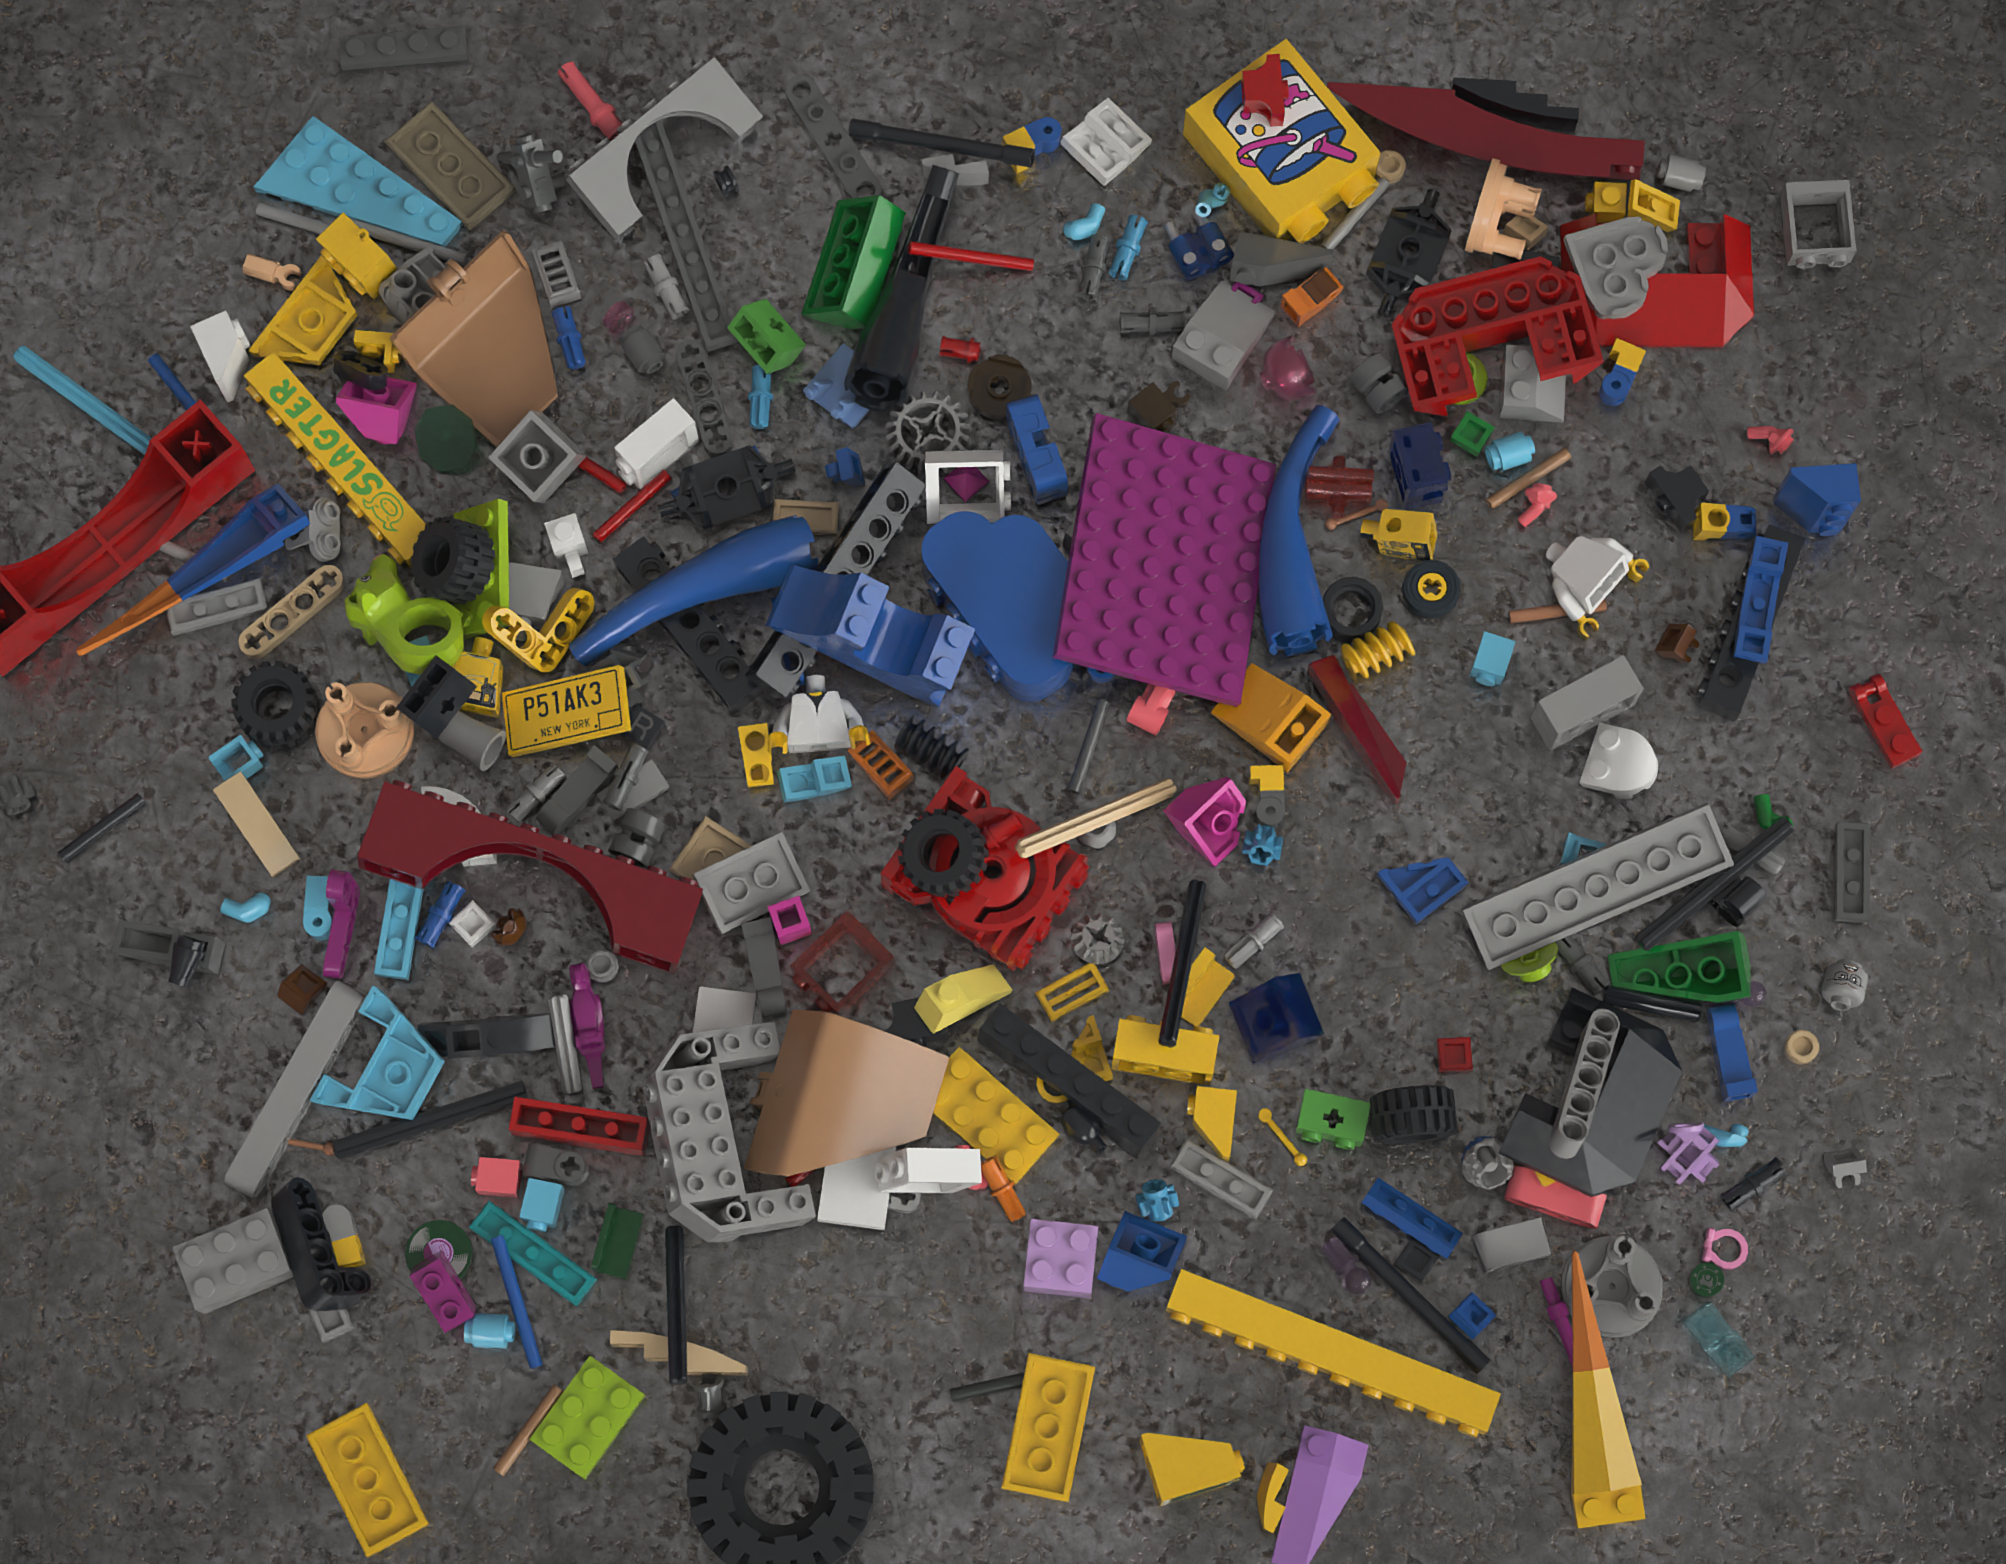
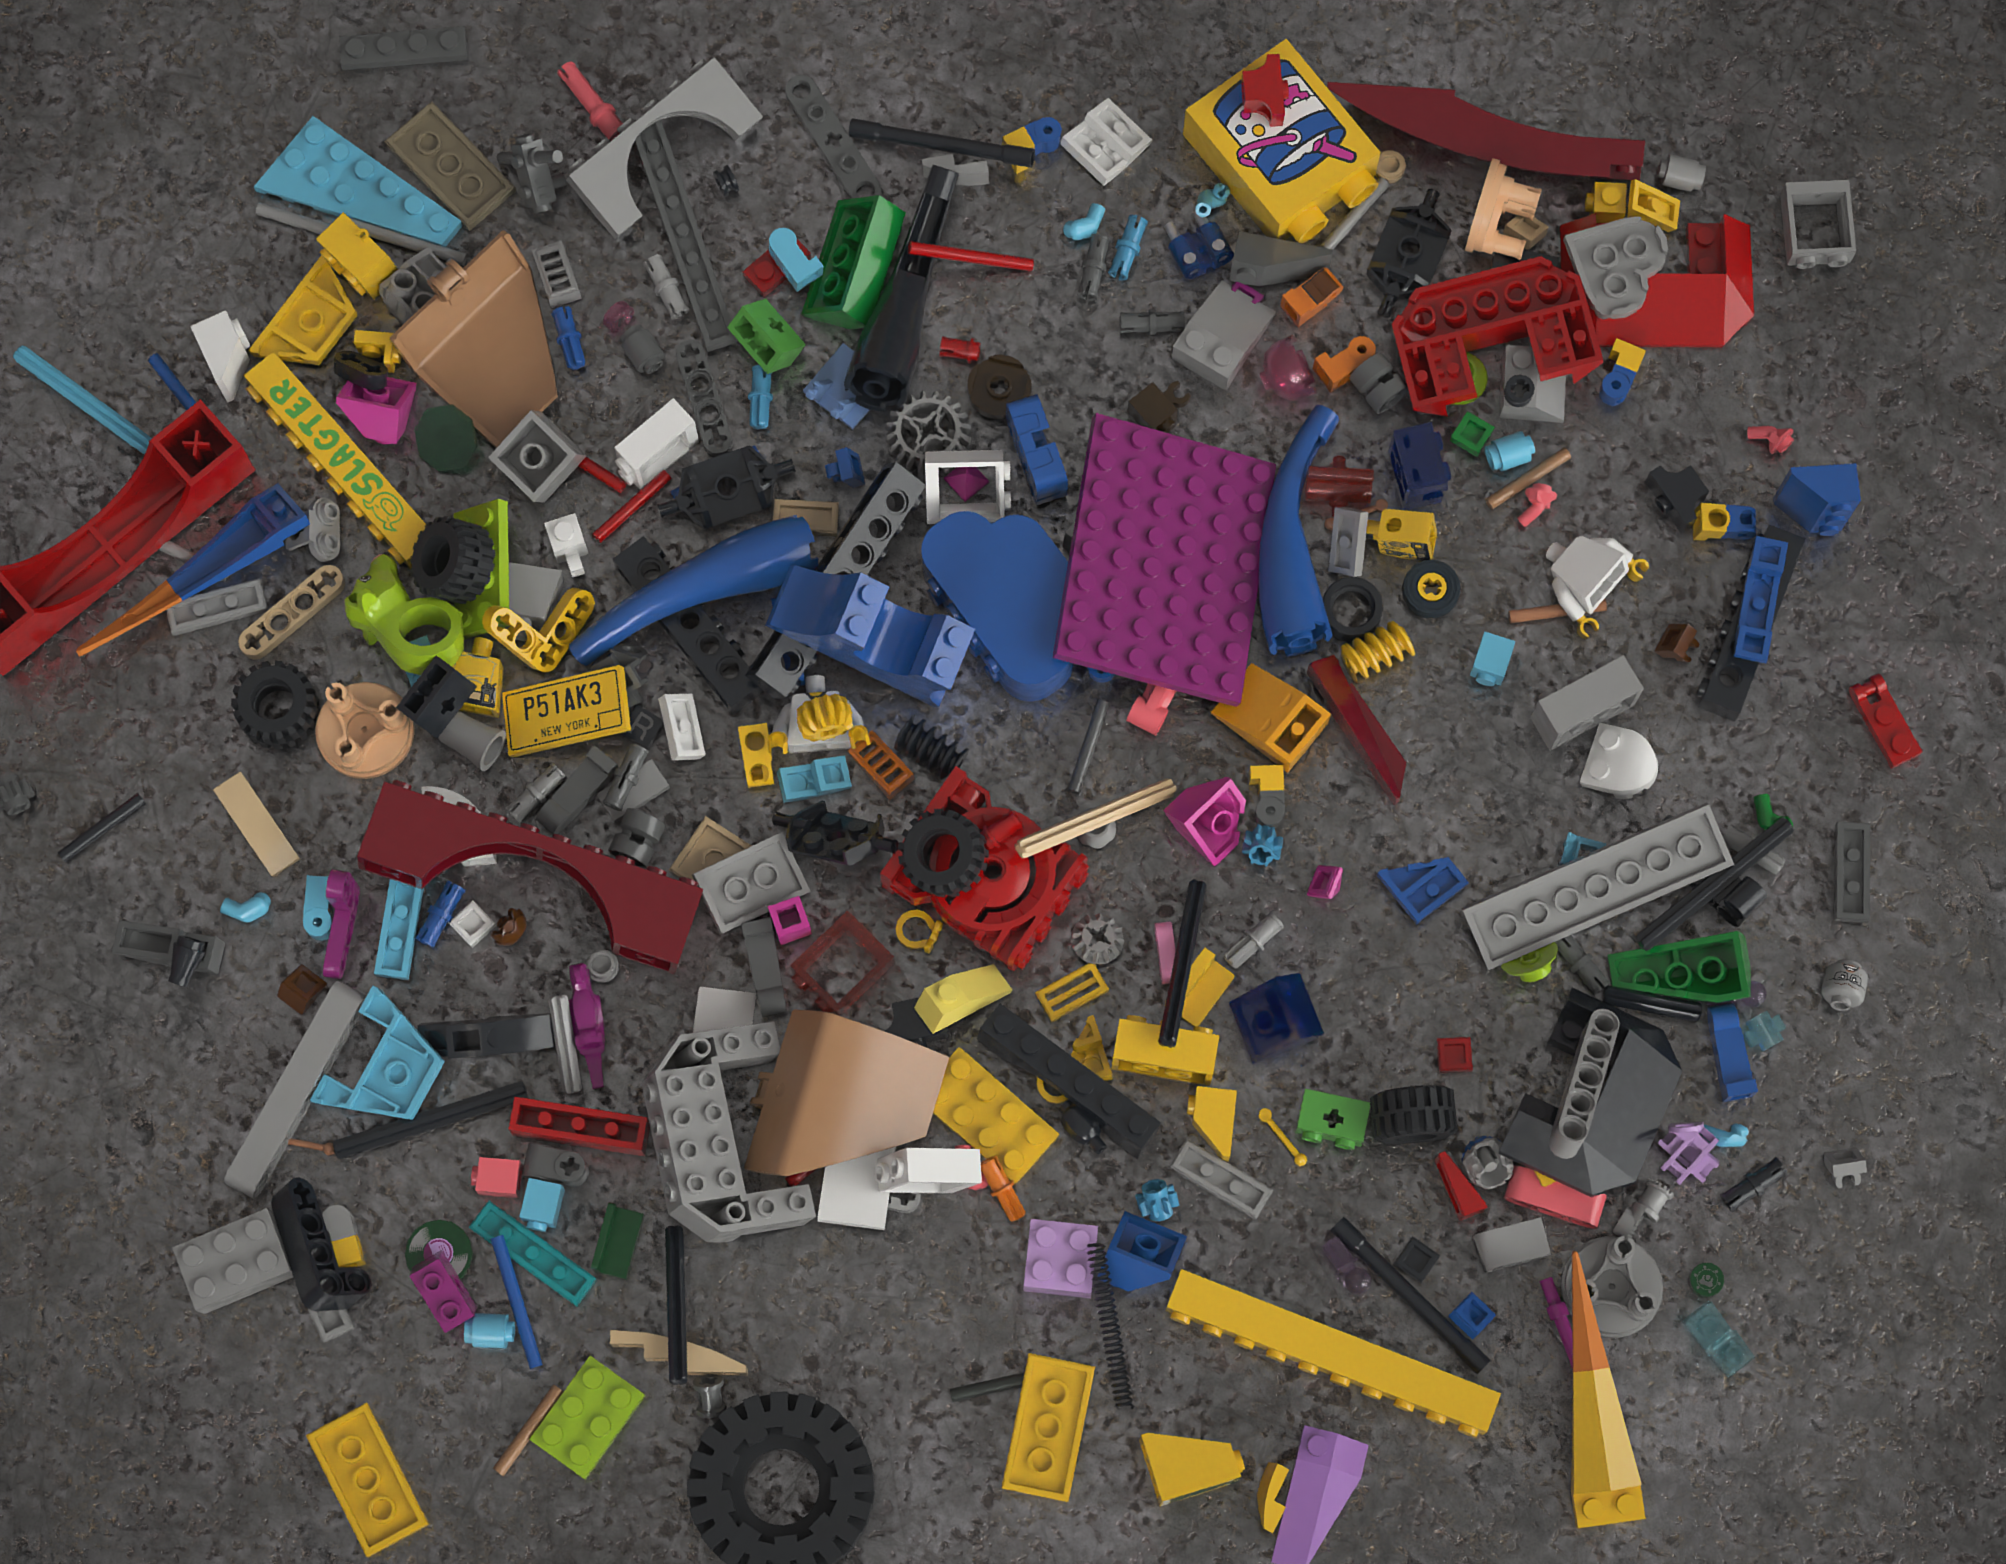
(237, 757): medium azure window -> none
(270, 270): light nougat bar -> none
(682, 726): none -> white plate
(765, 273): none -> red plate
(792, 260): none -> medium azure leg
(824, 717): none -> yellow gear
(833, 835): none -> black plate
(926, 944): none -> yellow piece
(1114, 1330): none -> black piece
(1325, 882): none -> dark pink slope
(1337, 370): none -> orange leg
(1348, 541): none -> light grey plate
(1412, 1218): blue plate -> none
(1461, 1192): none -> red slope
(1511, 397): none -> black bush
(1524, 108): black slope -> none
(1646, 1208): none -> light grey connector
(1709, 1255): bright pink piece -> none
(1764, 1031): none -> clear light blue gear
(1801, 1047): tan tile -> none

